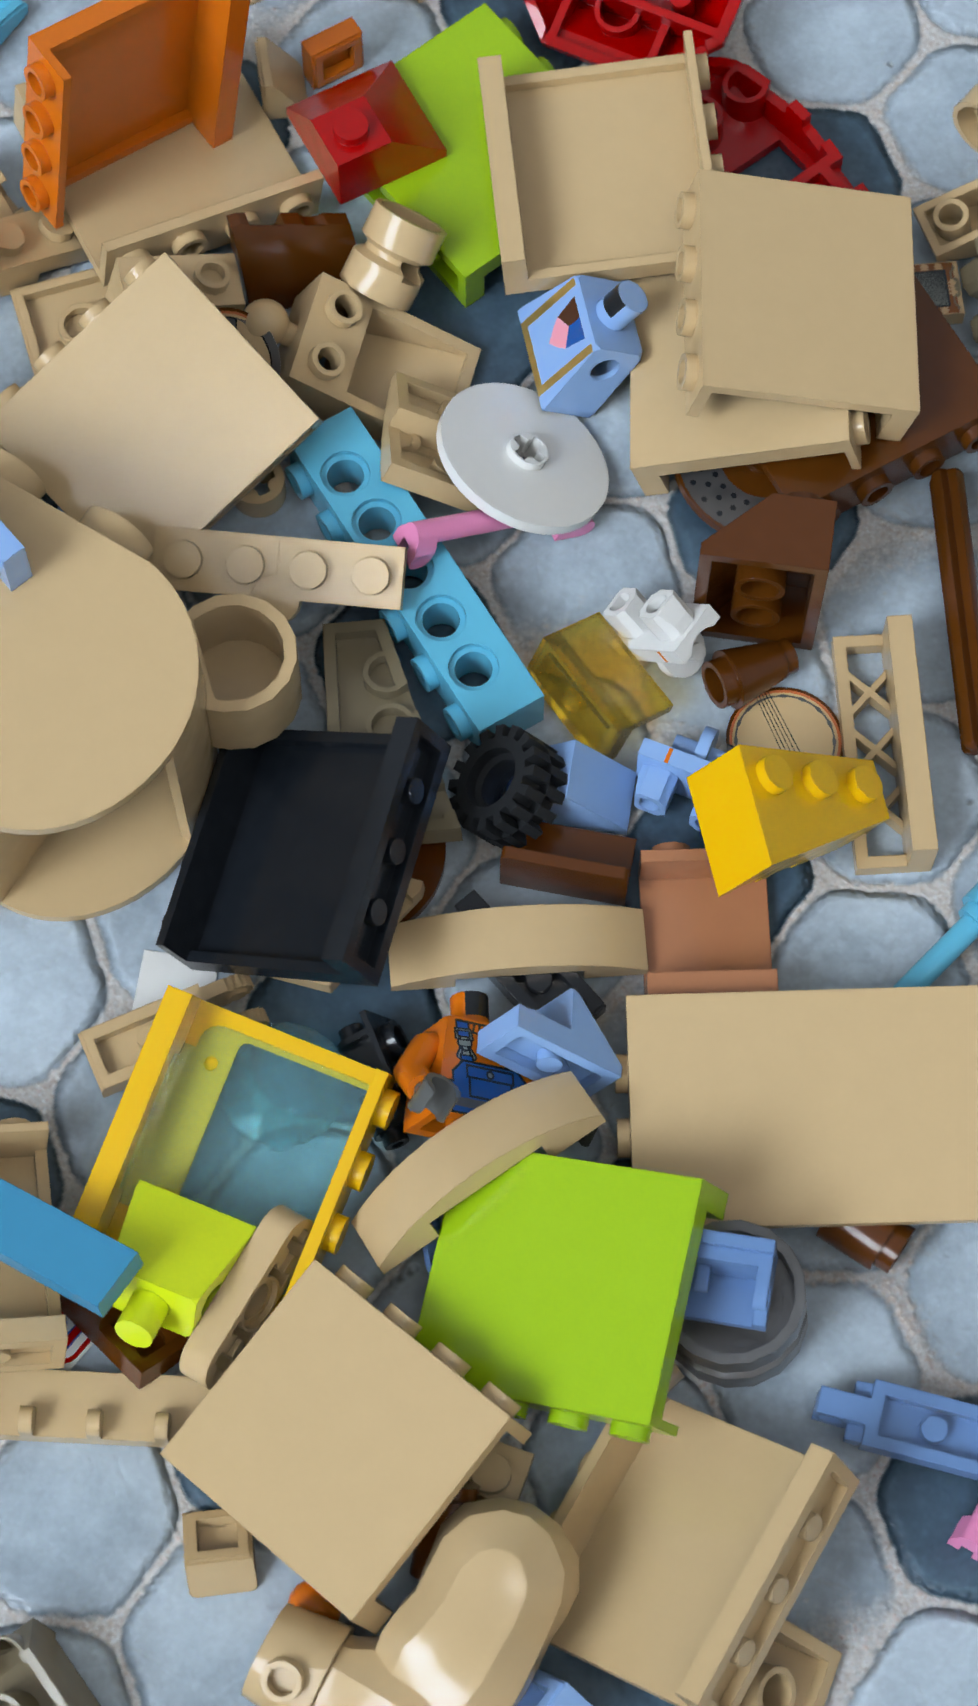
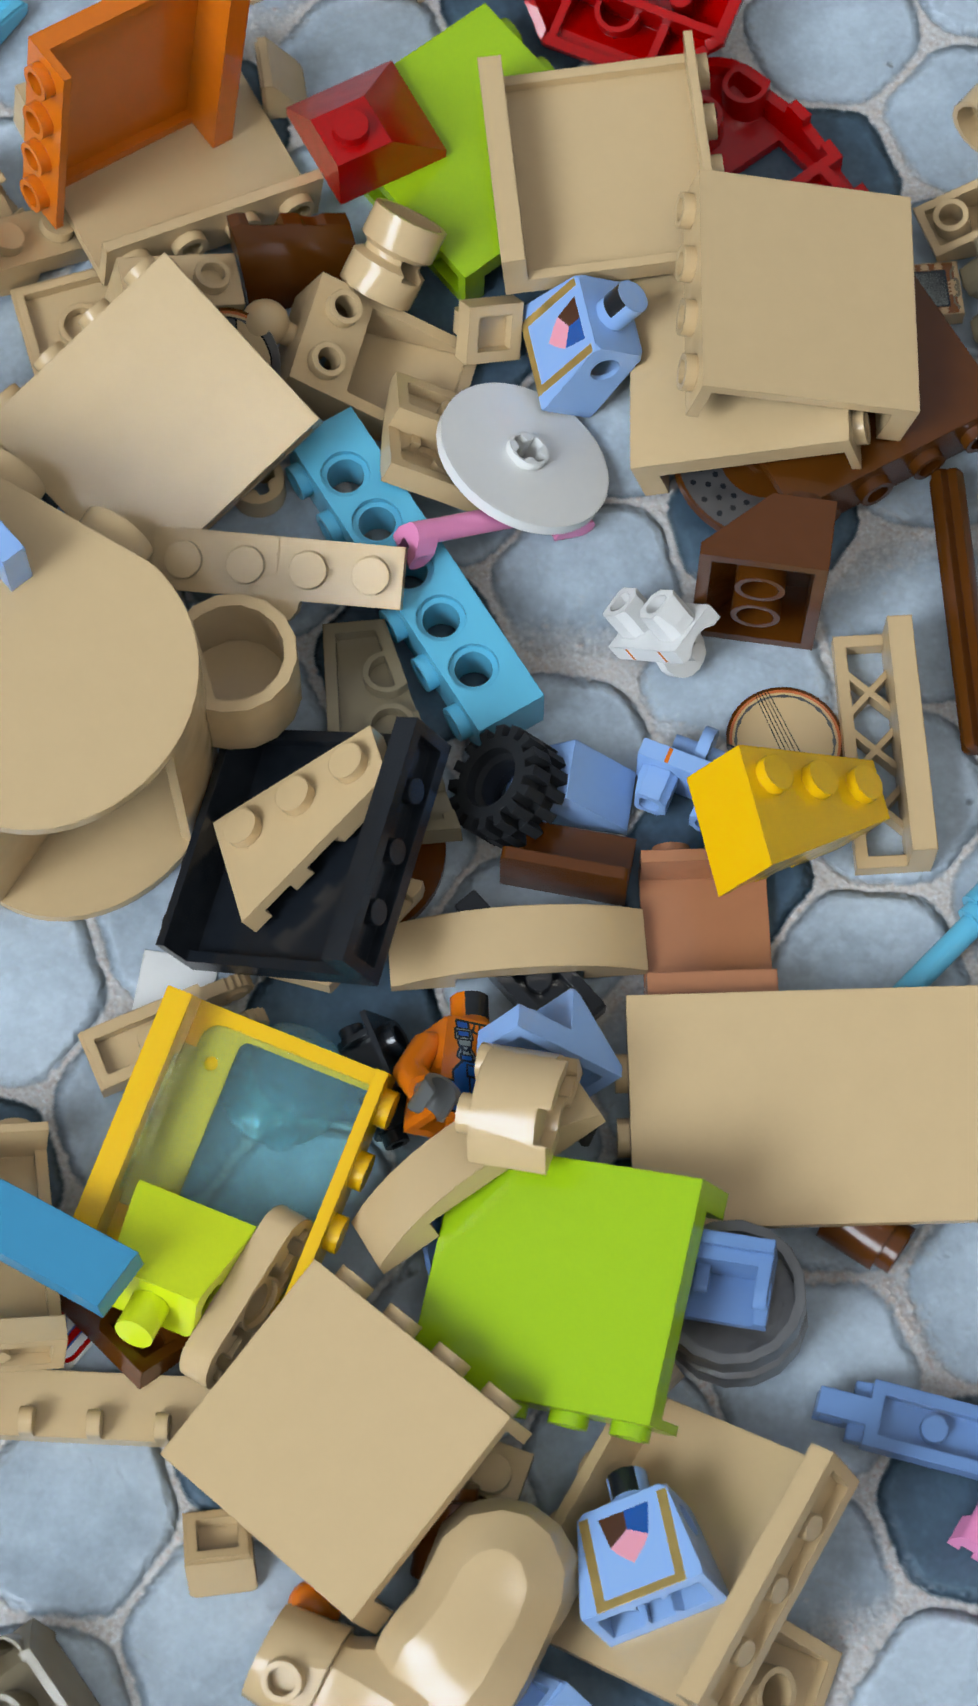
(292, 822): none -> tan wing
(332, 53): orange tile -> none
(488, 329): none -> tan tile
(516, 1106): none -> tan cylinder
(596, 684): clear yellow panel -> none
(642, 1560): none -> light blue torso
(747, 671): reddish brown cone -> none

